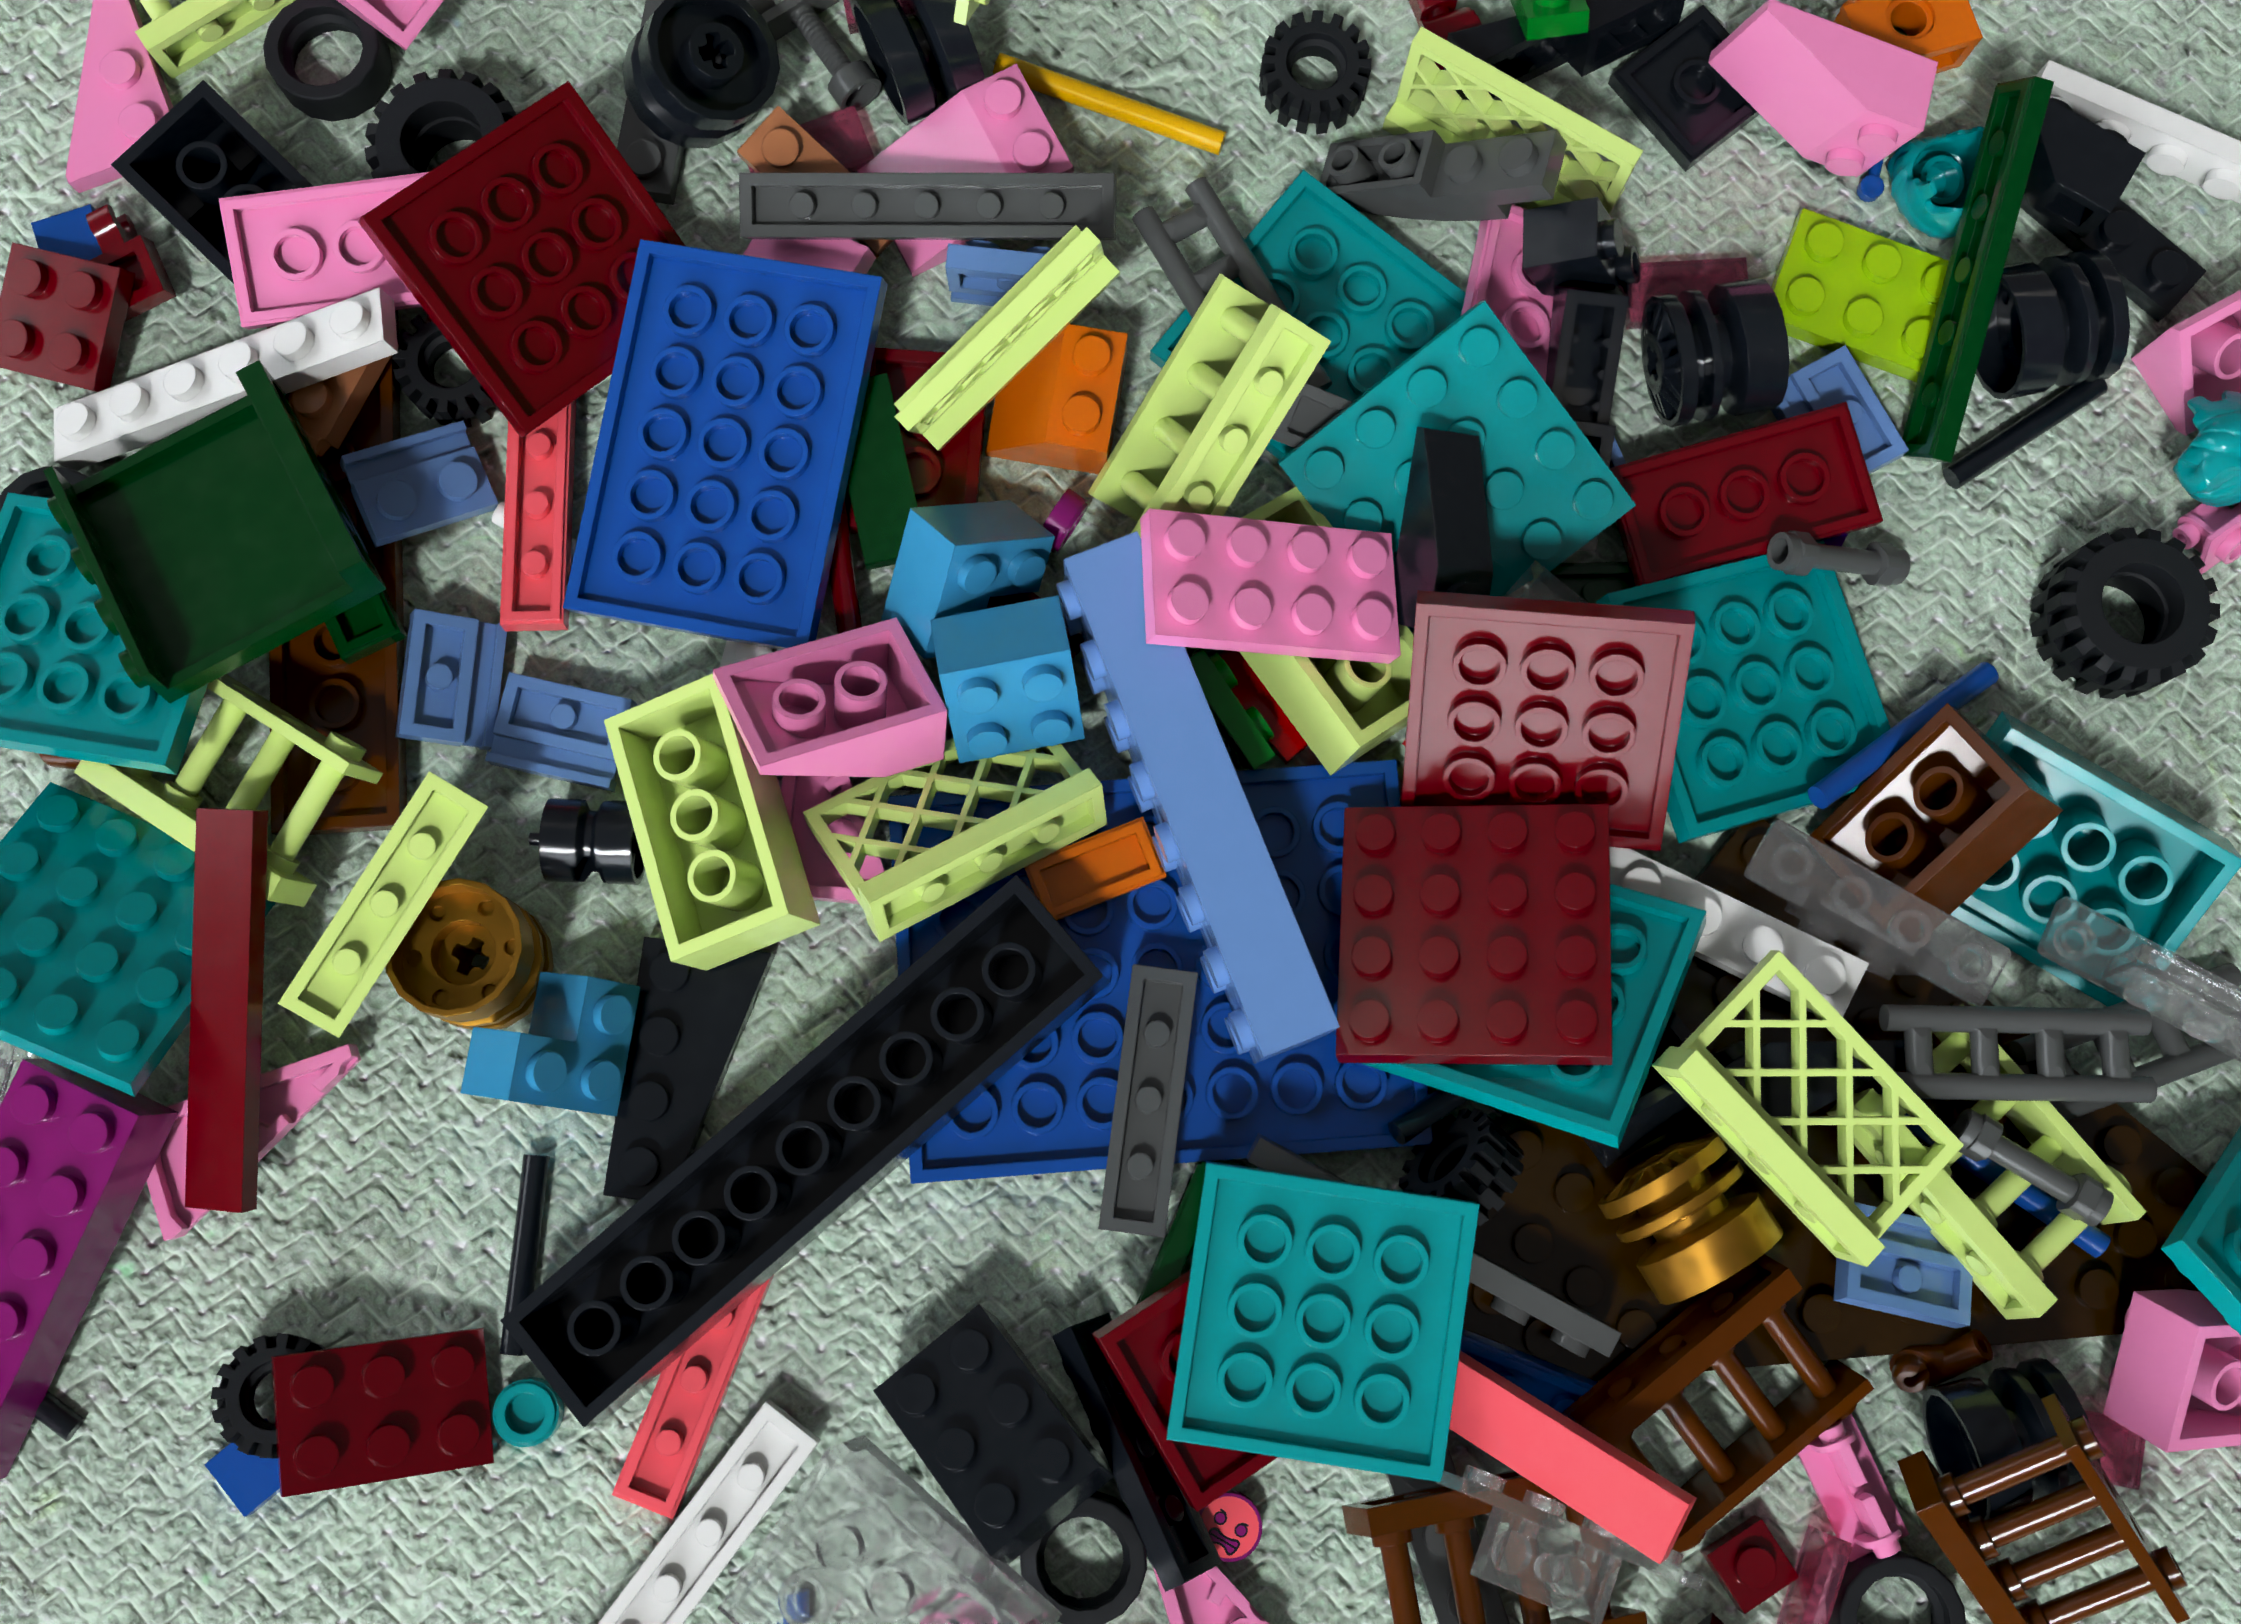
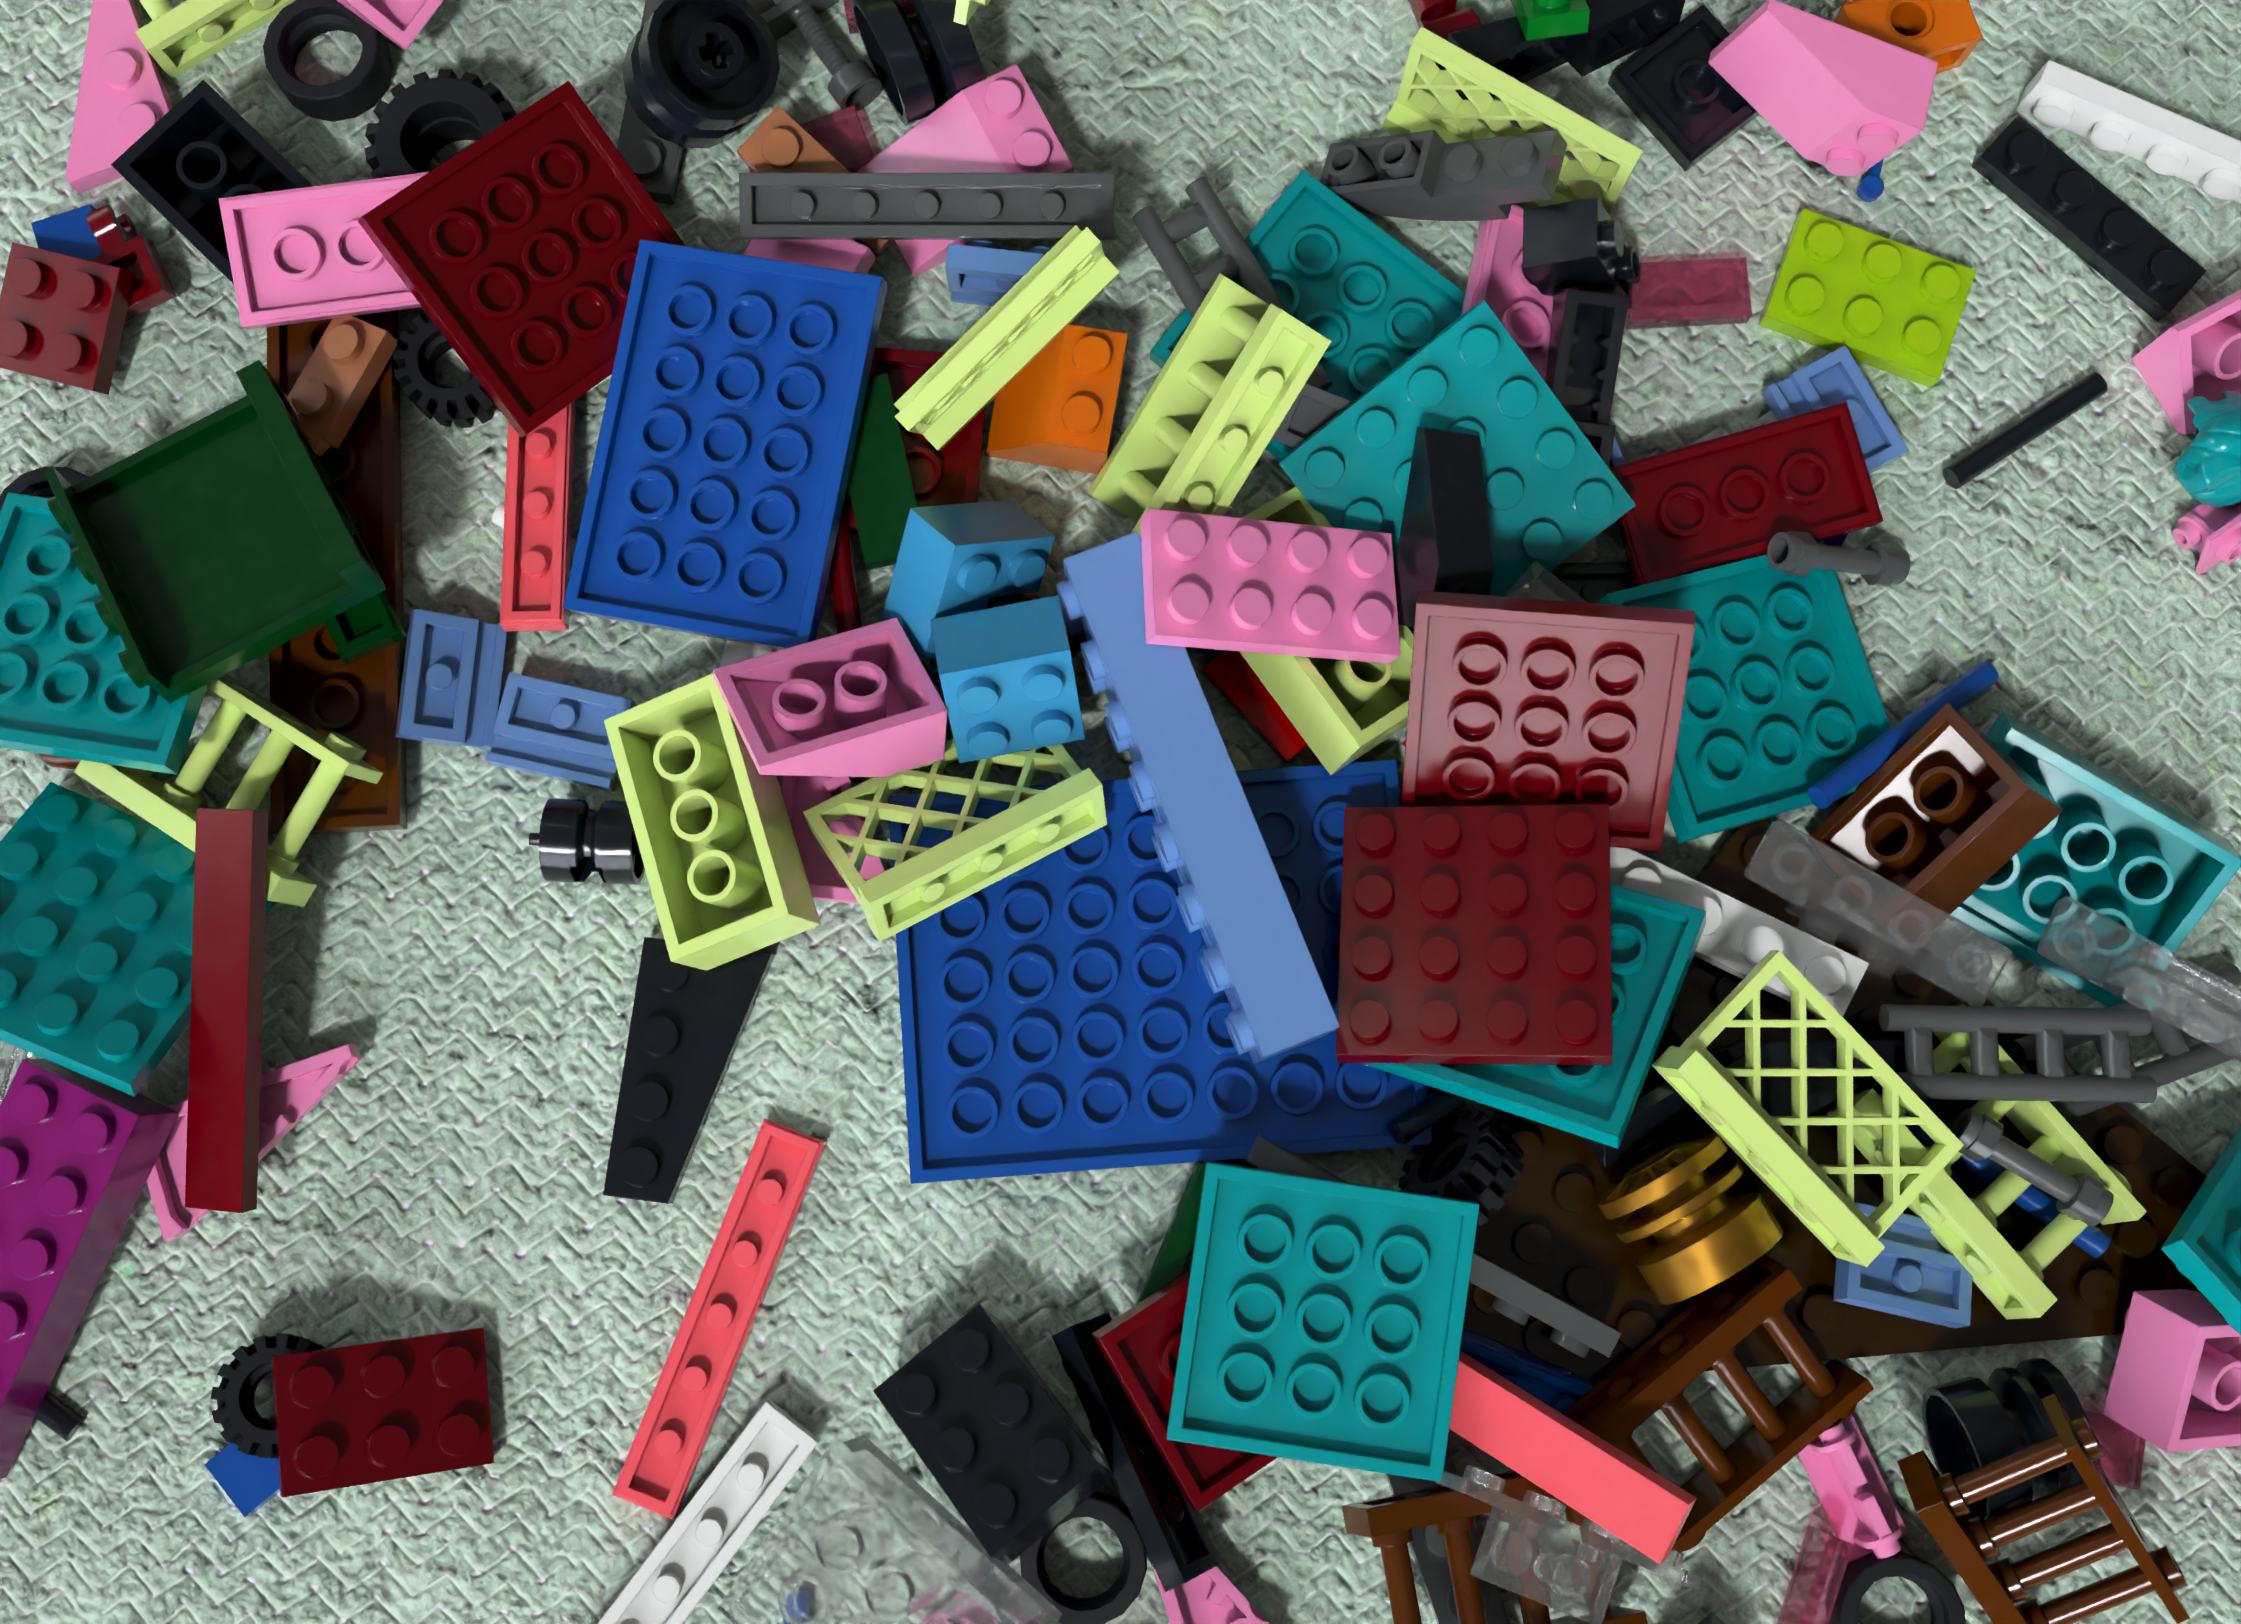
(189, 390): white plate -> none
(383, 905): yellowish green fence -> none
(418, 483): medium blue plate -> none
(437, 952): pearl gold wheel -> none
(525, 1241): black bar -> none
(528, 1412): teal tile -> none
(572, 1048): dark azure brick -> none
(803, 1153): black brick -> none
(1065, 518): magenta tile -> none
(1096, 869): orange tile -> none
(1116, 105): yellow bar -> none
(1148, 1101): dark grey plate -> none
(1233, 1525): coral tile -> none
(1242, 730): green plate -> none
(1322, 41): black tyre -> none
(1715, 352): black wheel -> none
(1749, 1564): dark red plate -> none
(1933, 179): teal hair -> none
(1936, 1363): reddish brown arm -> none
(1975, 268): dark green tile -> none
(2055, 325): black wheel -> none
(2078, 169): black slope -> none
(2161, 583): black tyre -> none

